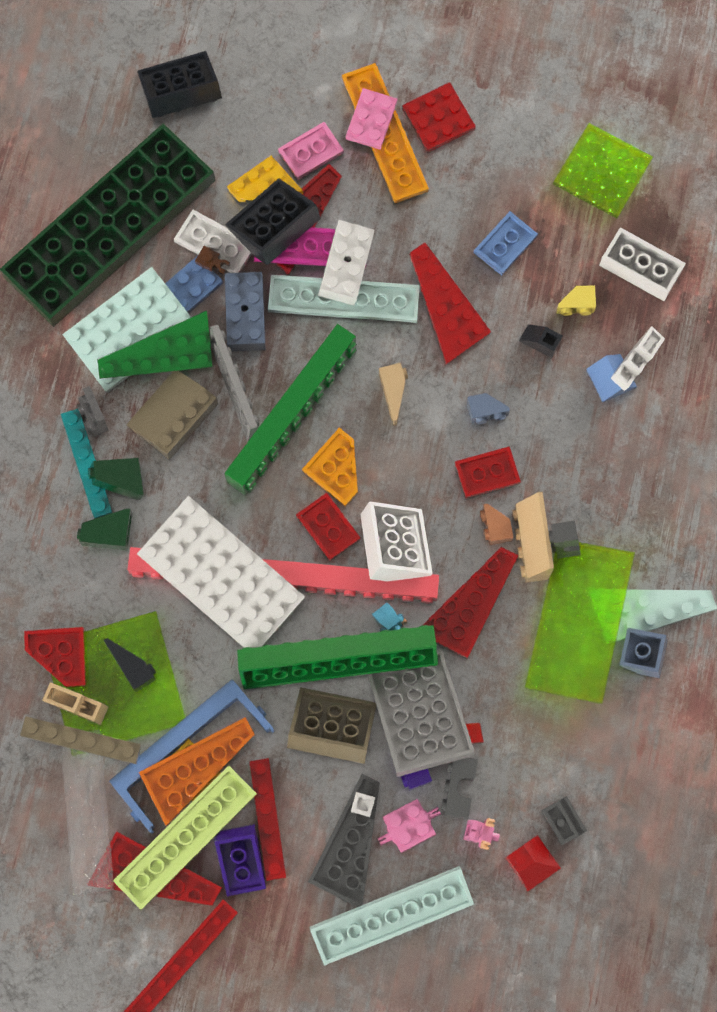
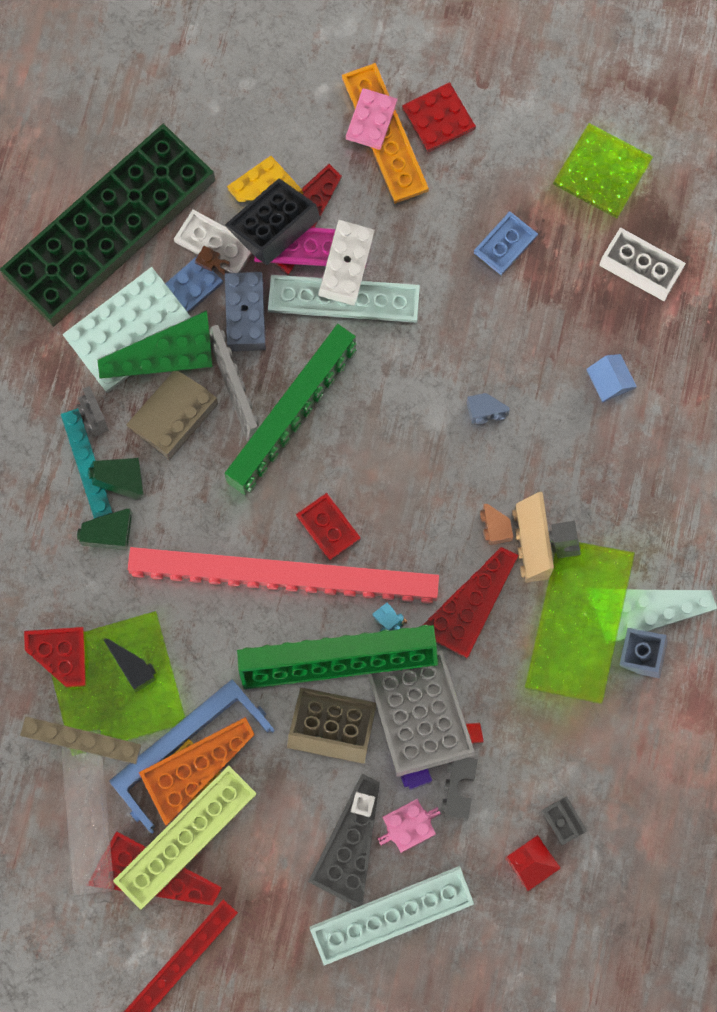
(75, 703): tan slope -> none
(179, 84): black slope -> none
(221, 575): white plate -> none
(240, 860): dark purple slope -> none
(267, 819): red plate -> none
(310, 151): bright pink plate -> none
(335, 467): light orange plate -> none
(393, 385): tan slope -> none
(395, 542): white slope -> none
(451, 313): red wing -> none
(481, 832): bright pink piece -> none
(487, 472): red plate -> none
(541, 339): black slope -> none
(579, 300): light yellow slope -> none
(638, 358): white slope -> none

